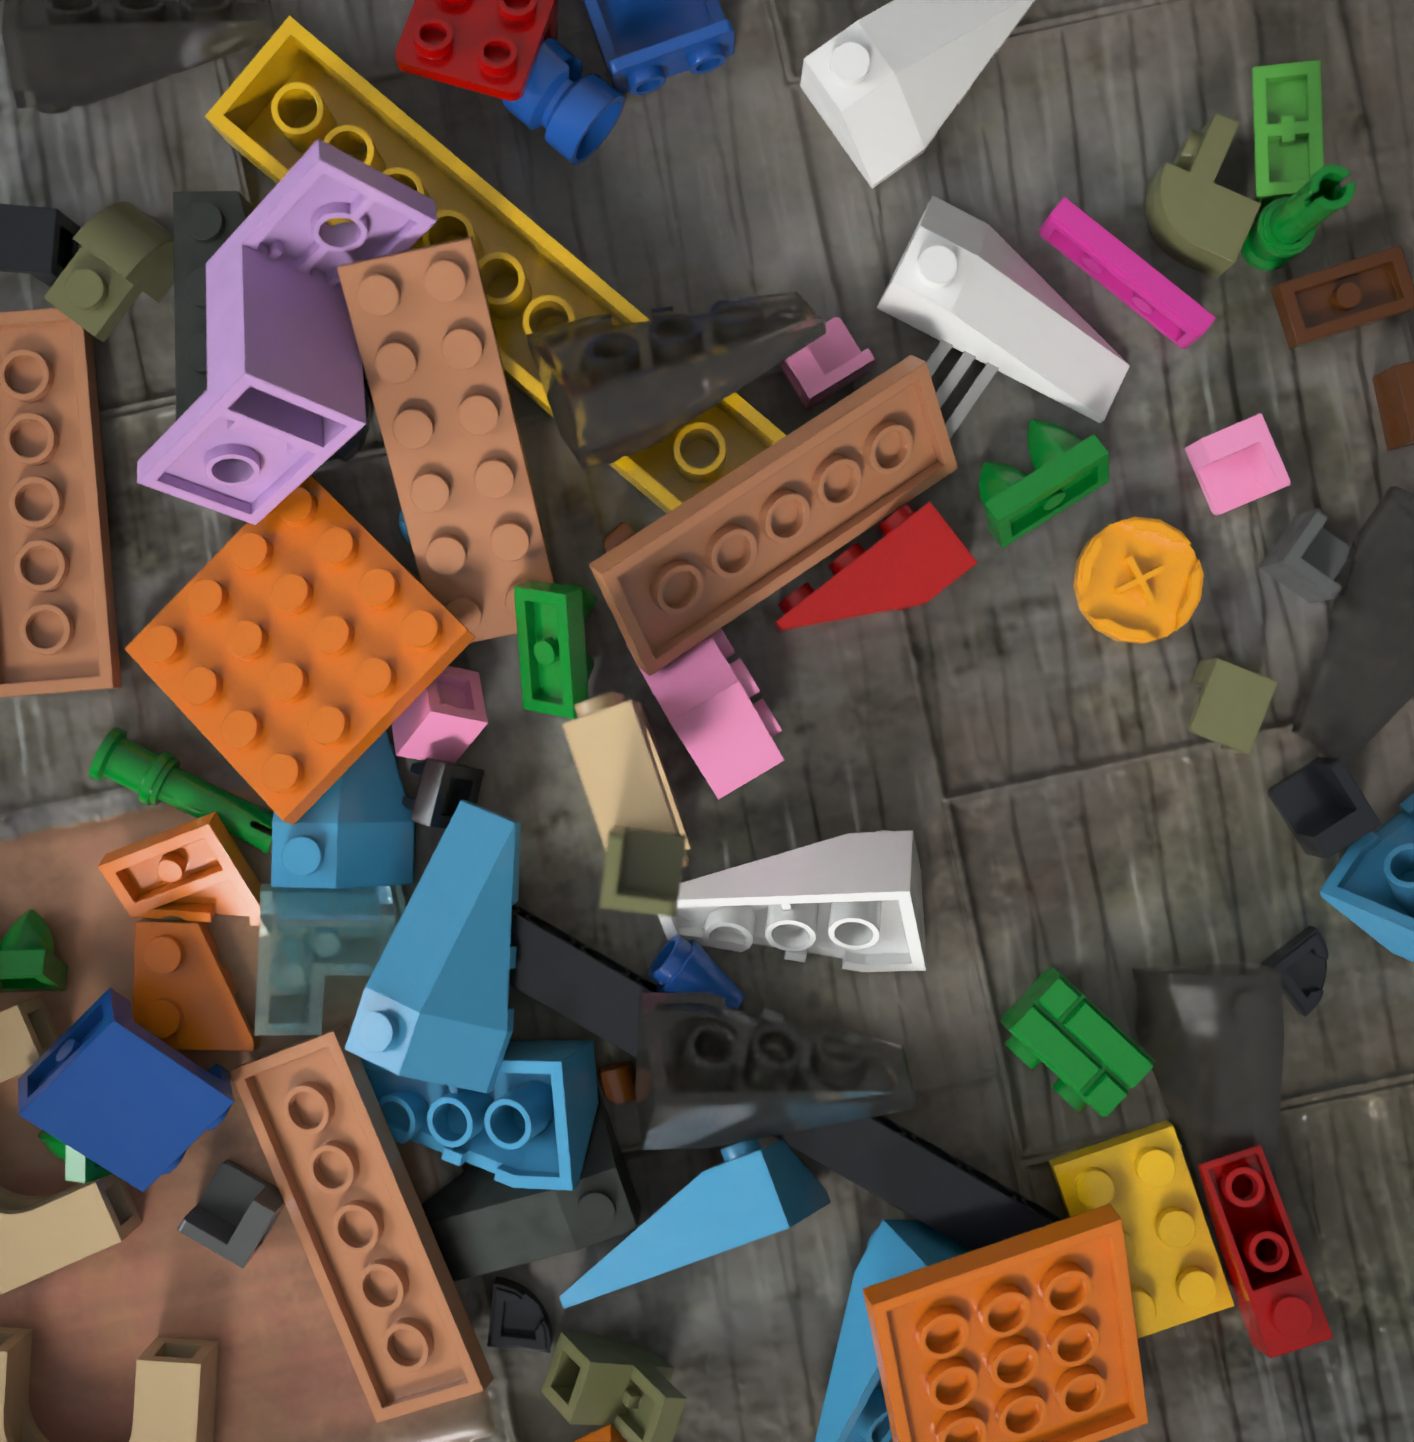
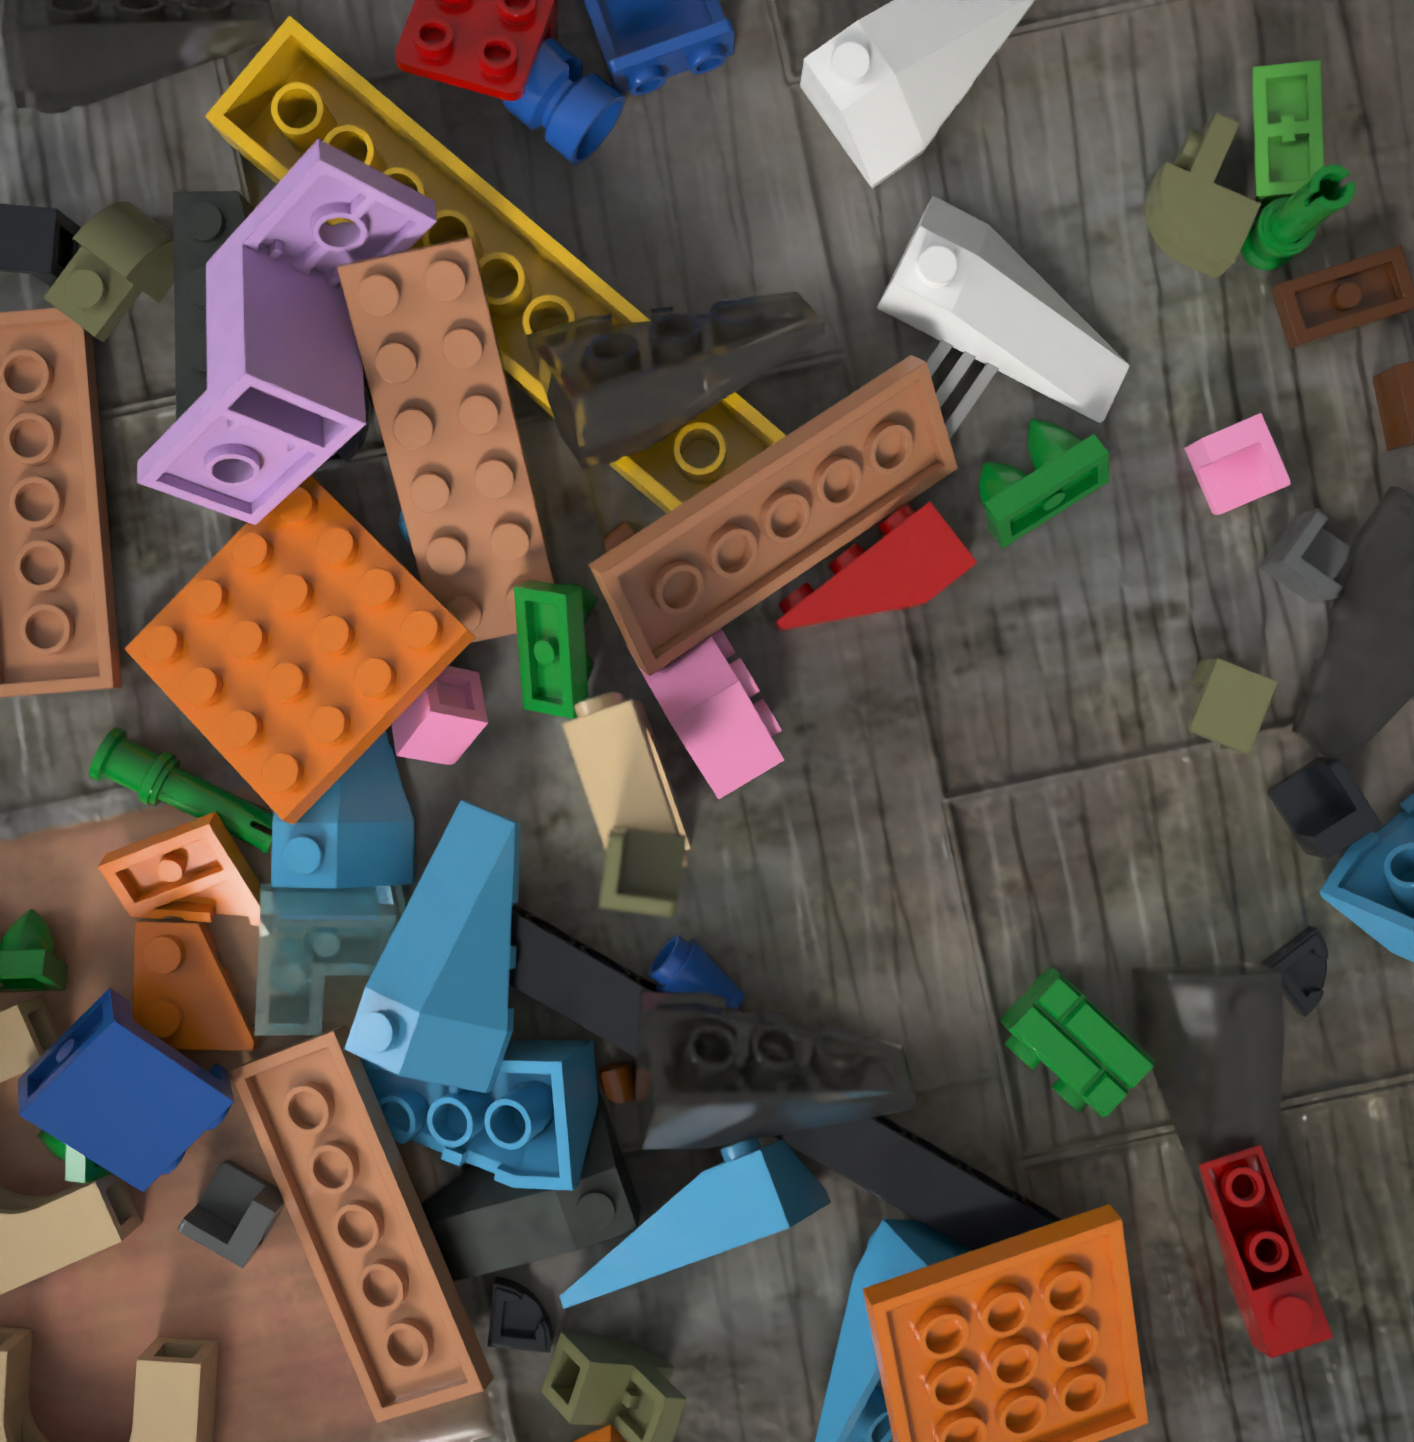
(441, 790): black tile -> none
(826, 364): bright pink panel -> none
(831, 898): white wedge -> none
(1125, 274): dark pink tile -> none
(1138, 580): light orange tile -> none
(1165, 1232): yellow plate -> none

